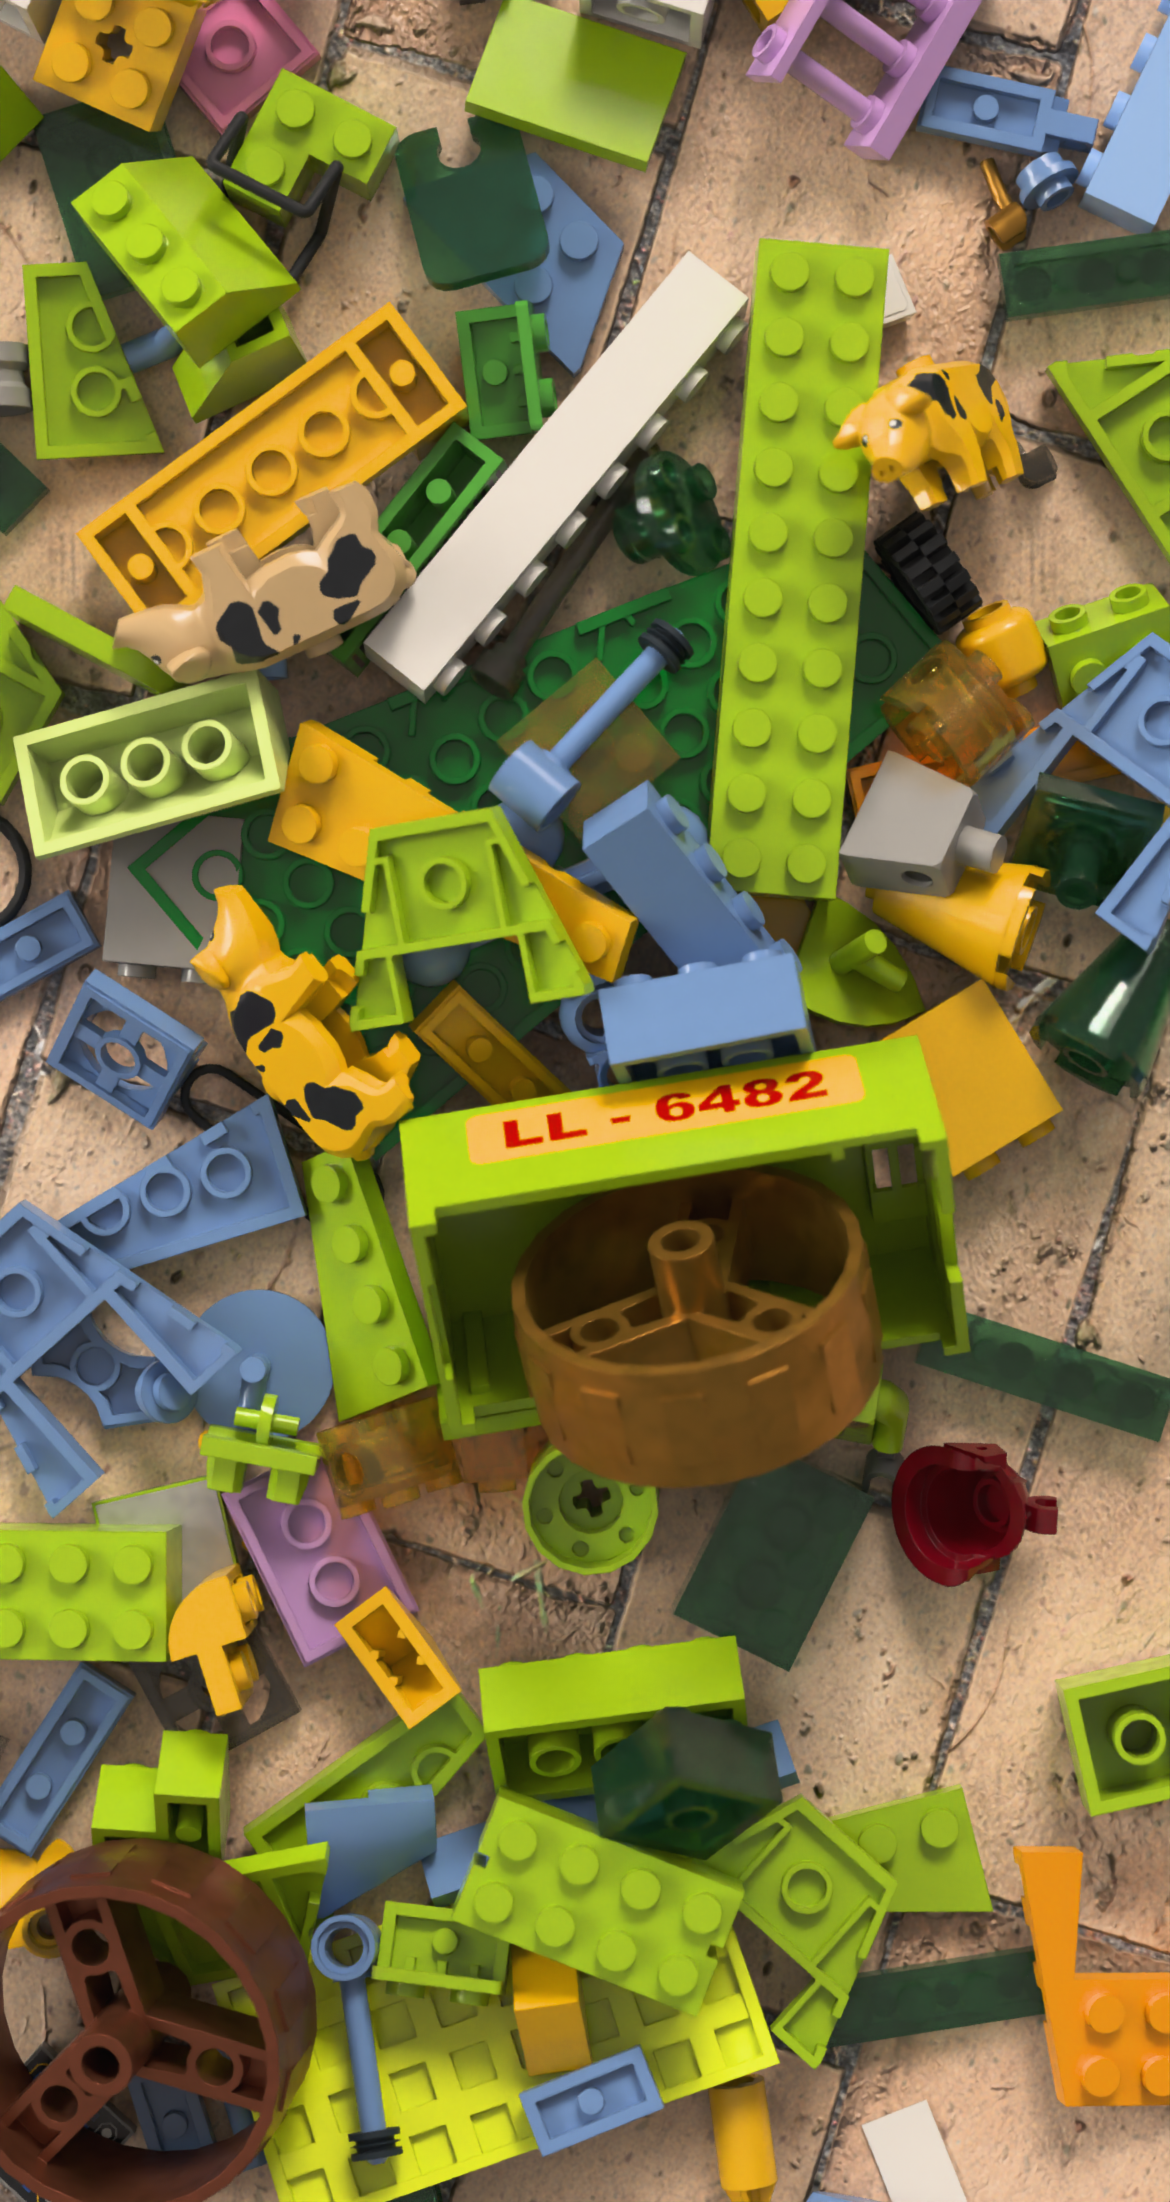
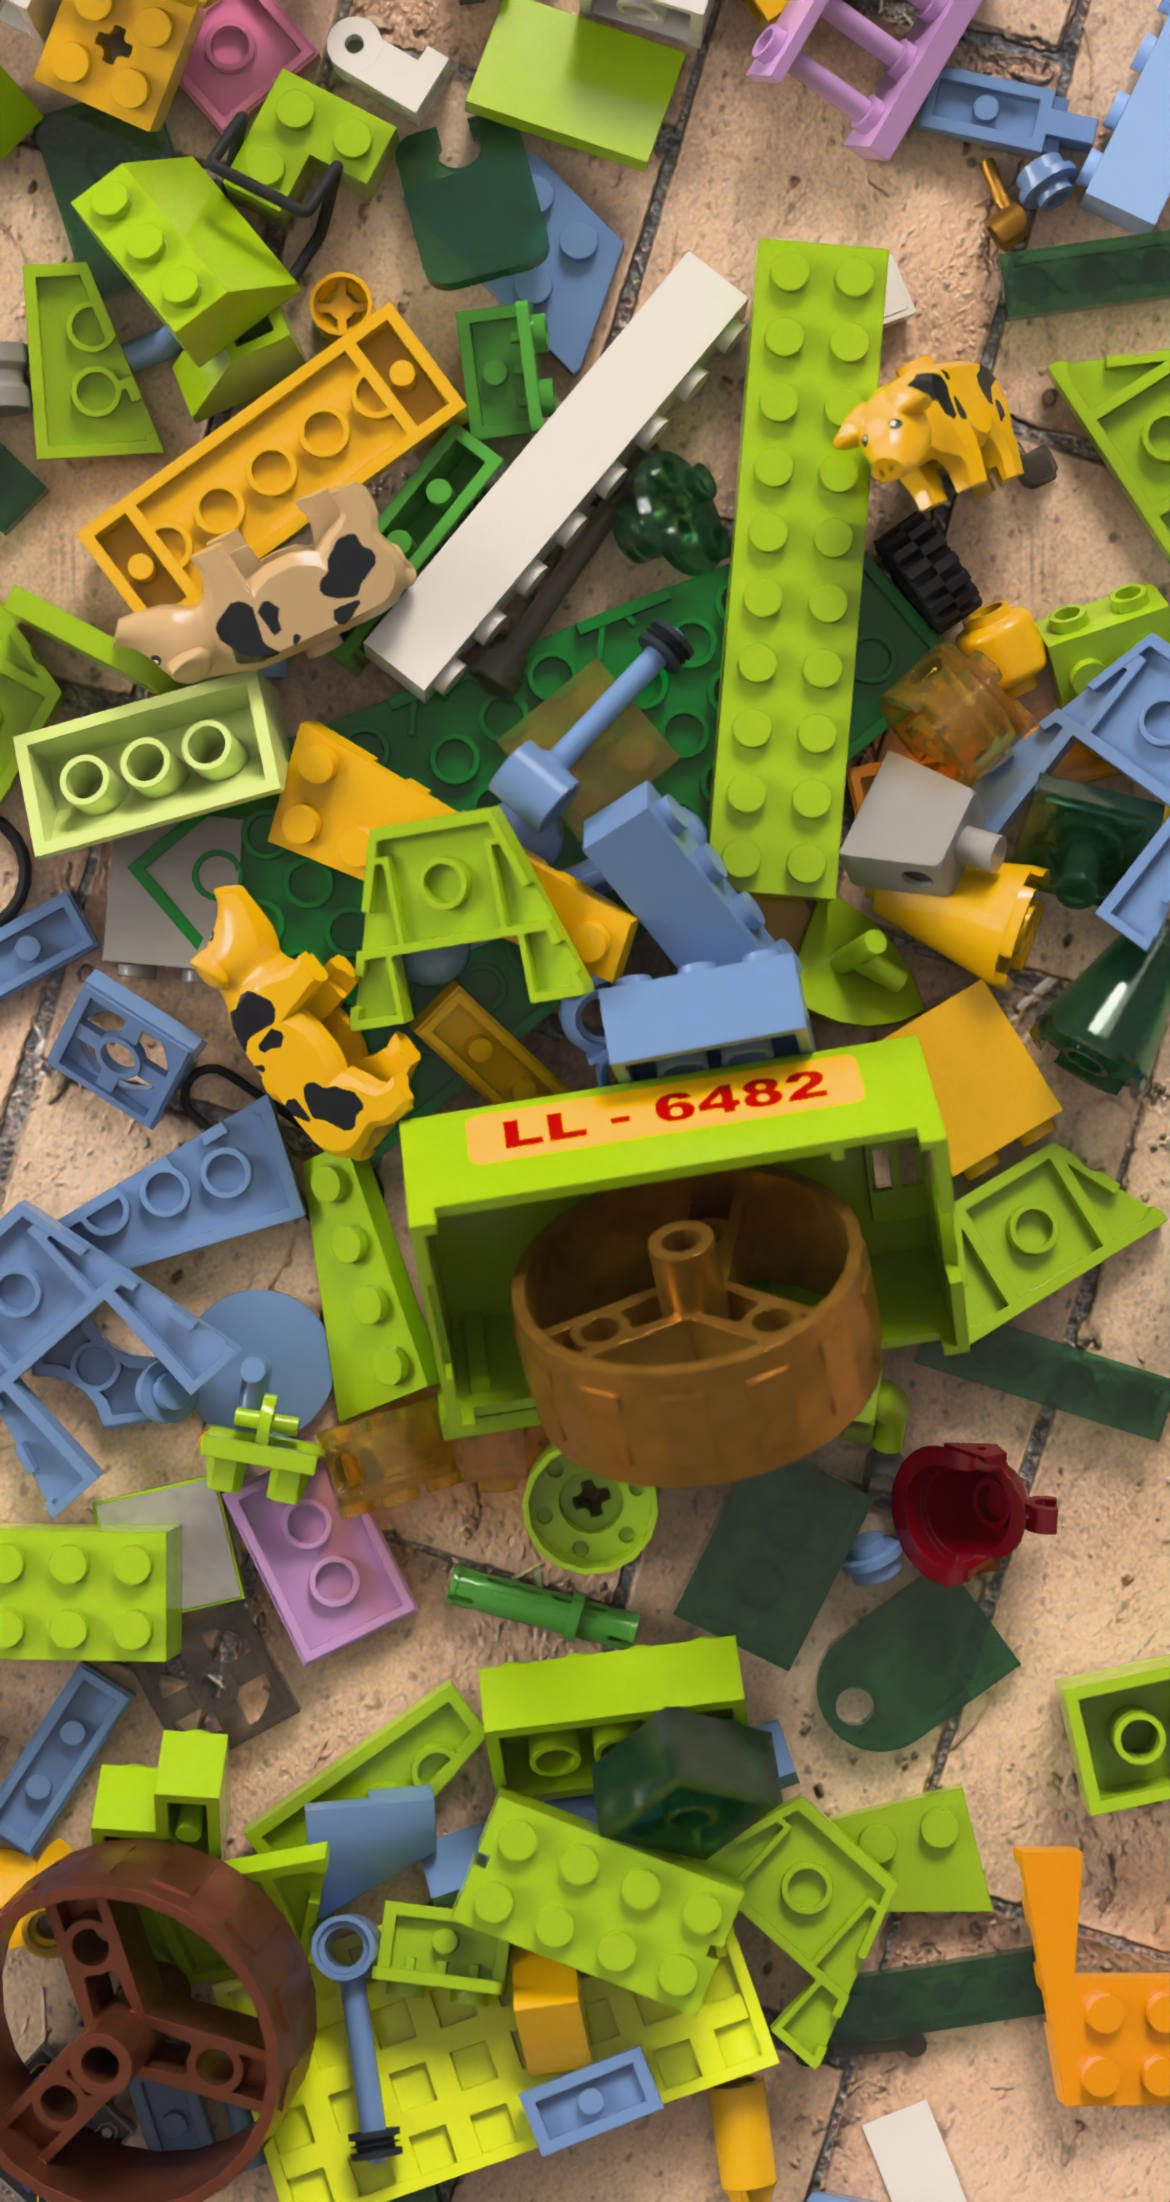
(210, 1624): yellow brick -> none
(339, 296): none -> yellow wheel
(386, 72): none -> white leg
(399, 1656): yellow slope -> none
(543, 1608): none -> bright green pin
(873, 1558): none -> medium blue plate
(912, 2045): none -> clear smoke hinge
(918, 1661): none -> clear green tile
(1038, 1232): none -> lime wing

